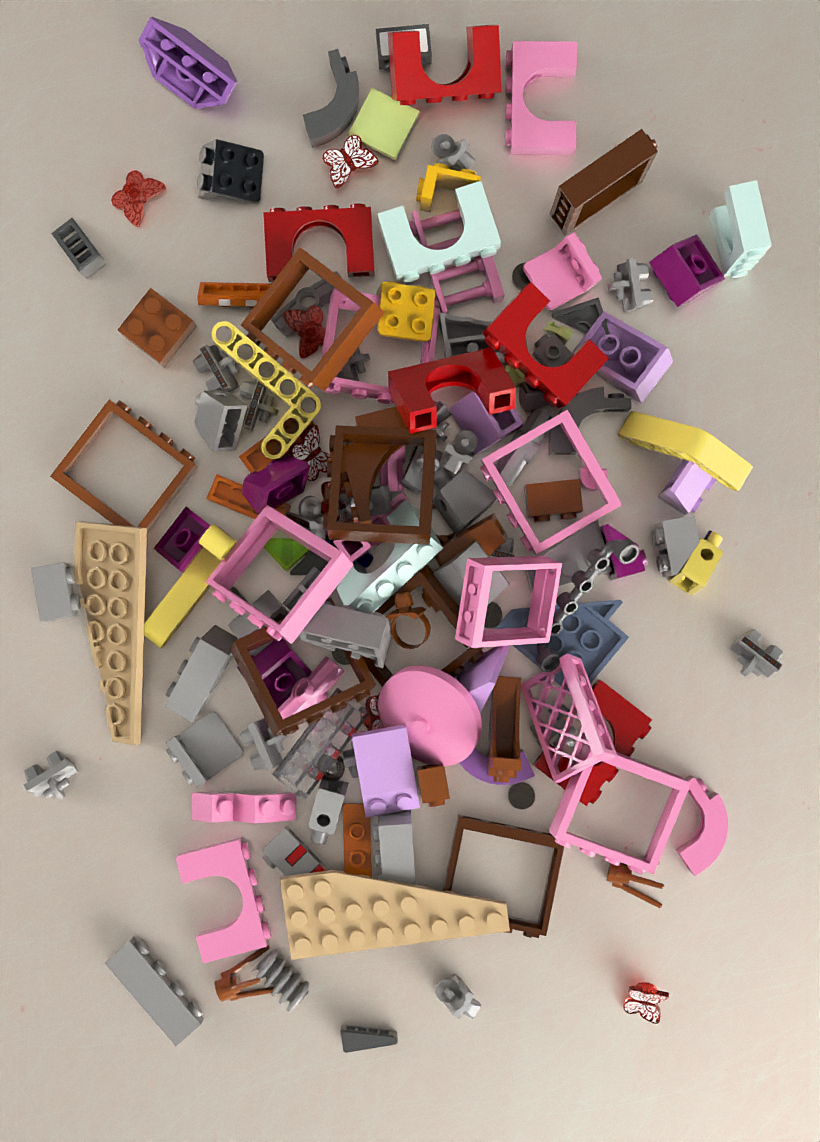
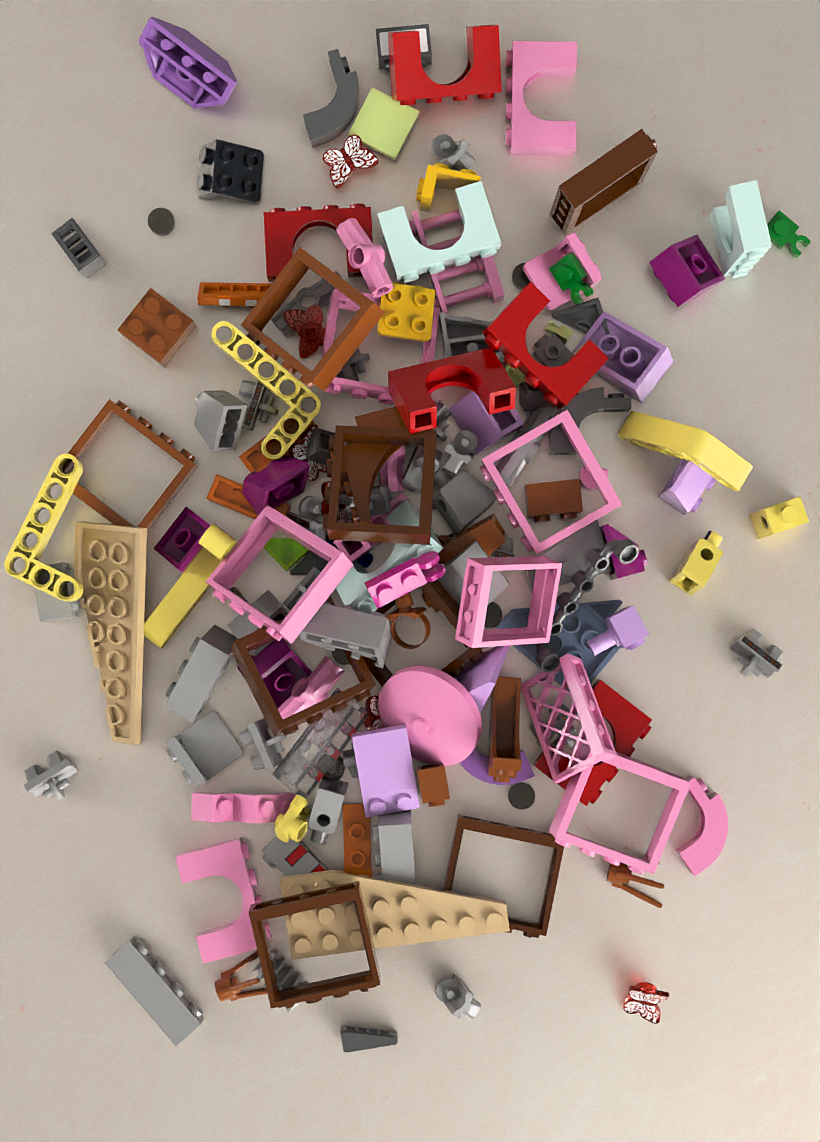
(43, 531): none -> light yellow beam
(135, 194): clear red animal -> none
(161, 221): none -> clear smoke tile
(221, 366): light grey hips -> none
(293, 823): none -> light yellow plate
(302, 902): none -> reddish brown window
(319, 446): none -> dark grey slope
(365, 256): none -> bright pink piece
(405, 578): none -> dark pink hinge
(569, 275): none -> green plate
(624, 631): none -> lavender brick
(628, 285): light grey hips -> none
(675, 542): light grey slope -> none
(779, 517): none -> light yellow torso
(783, 231): none -> green plate

